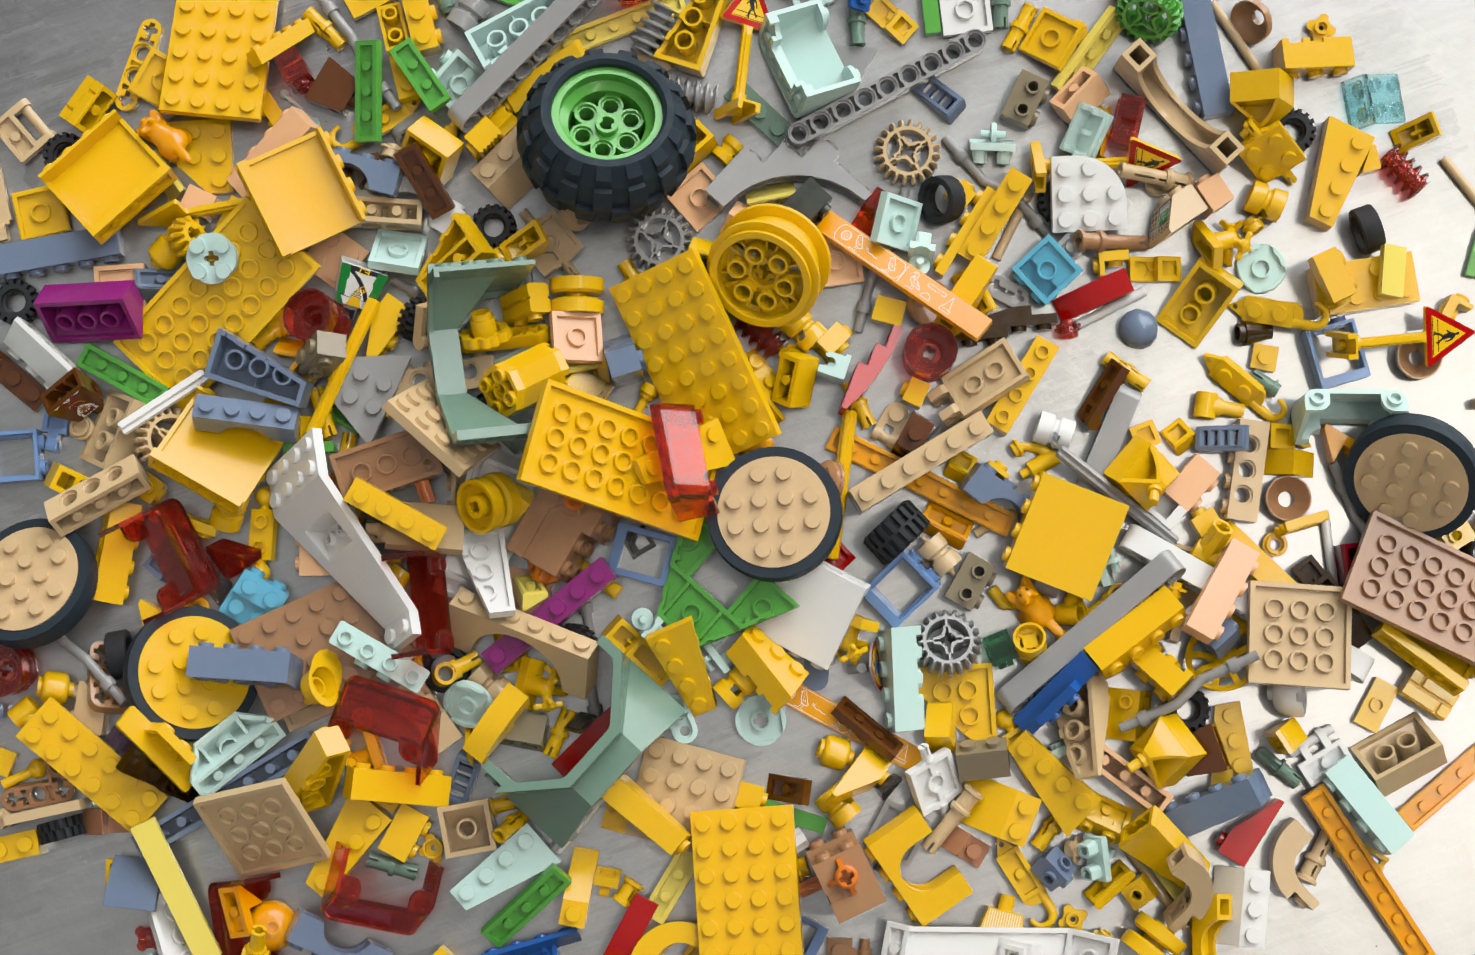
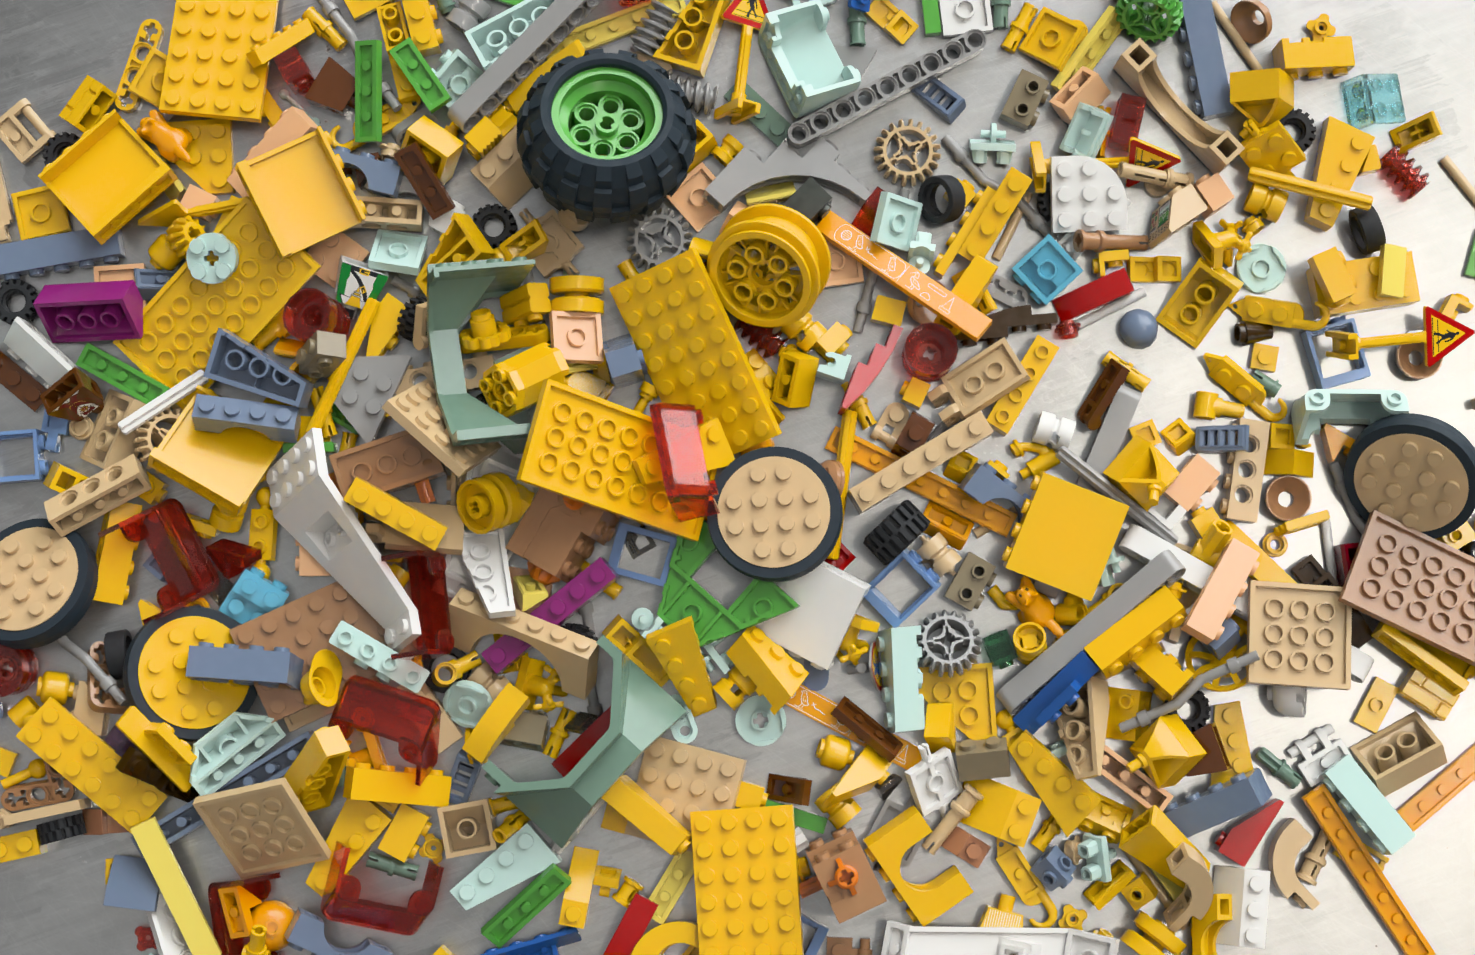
(1285, 736): yellow slope -> none
(1310, 188): none -> yellow axle

